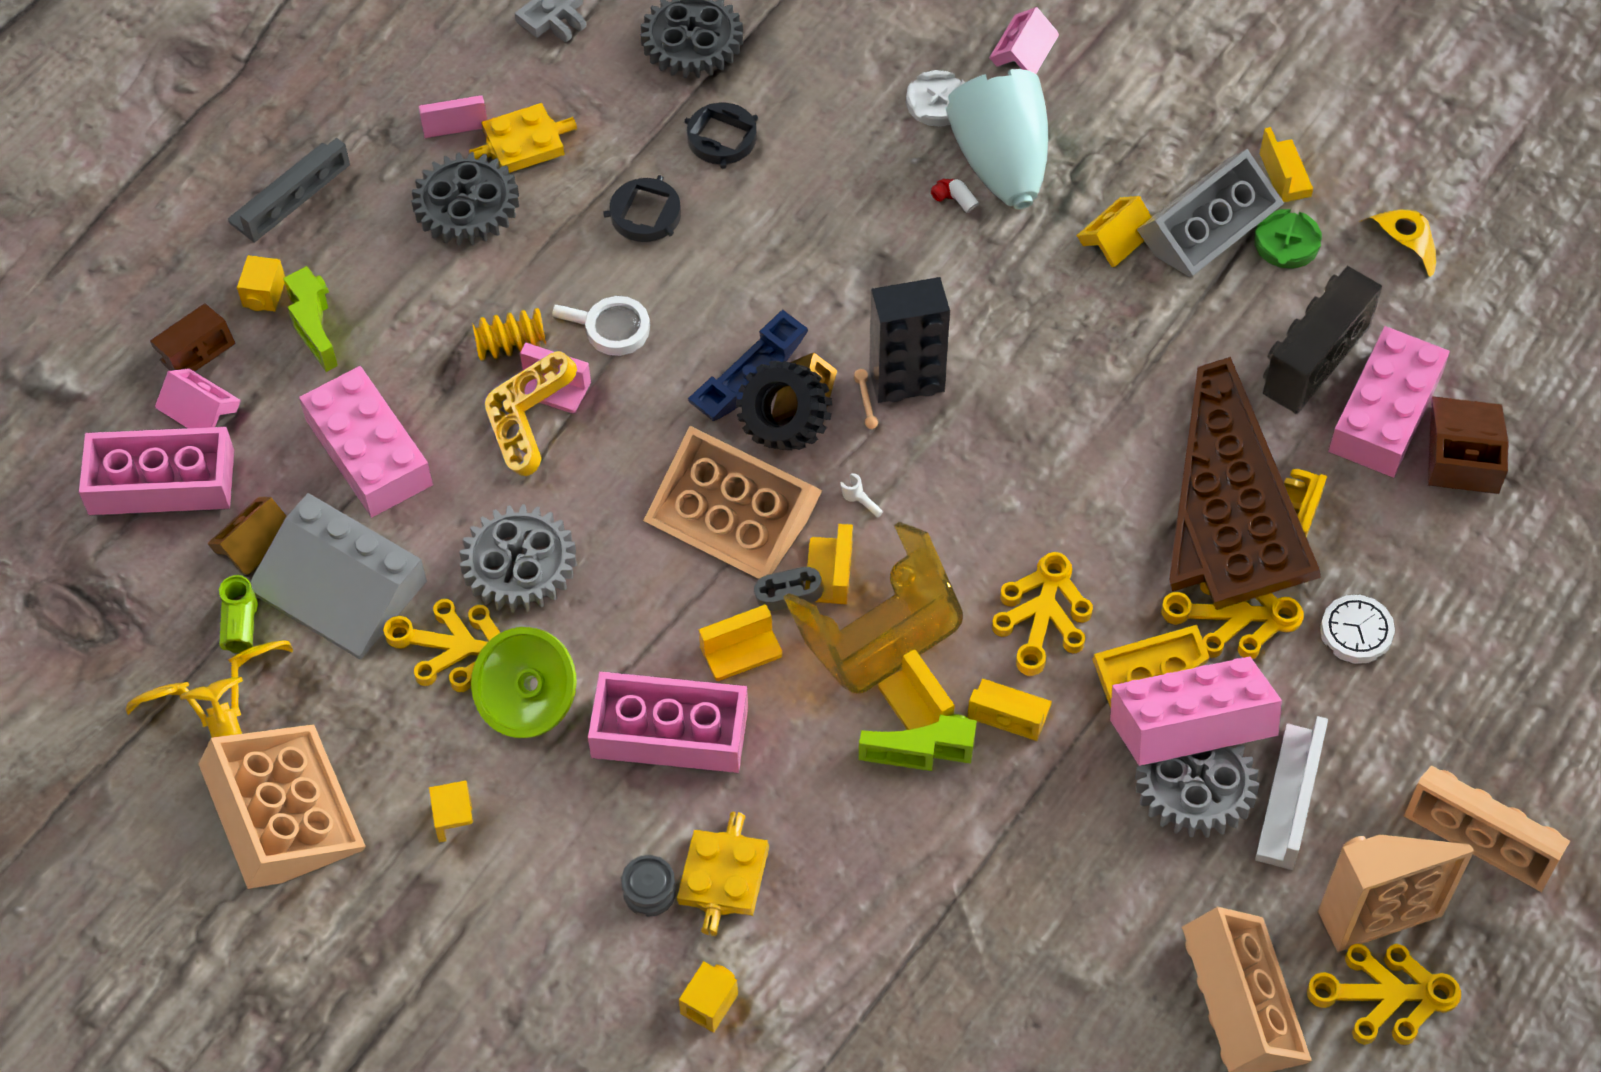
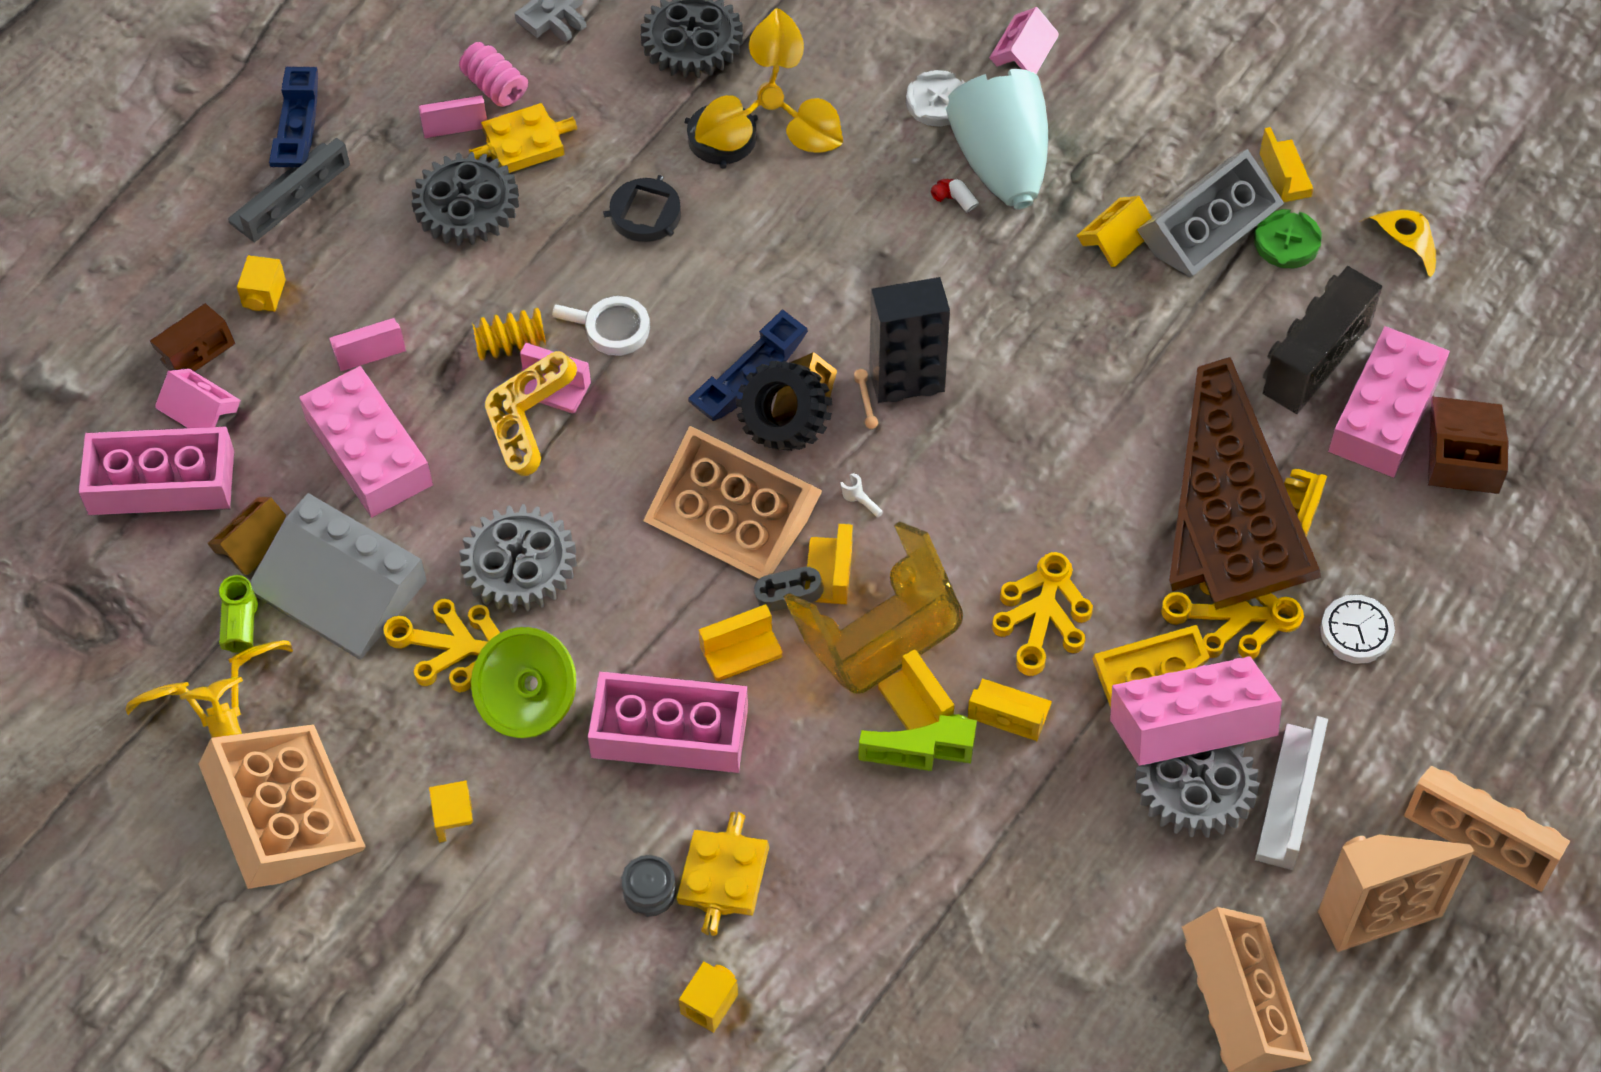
(296, 118): none -> dark blue slope
(306, 313): lime slope -> none
(367, 344): none -> bright pink panel
(493, 74): none -> bright pink piece
(815, 125): none -> yellow plant
(1389, 991): yellow plant -> none

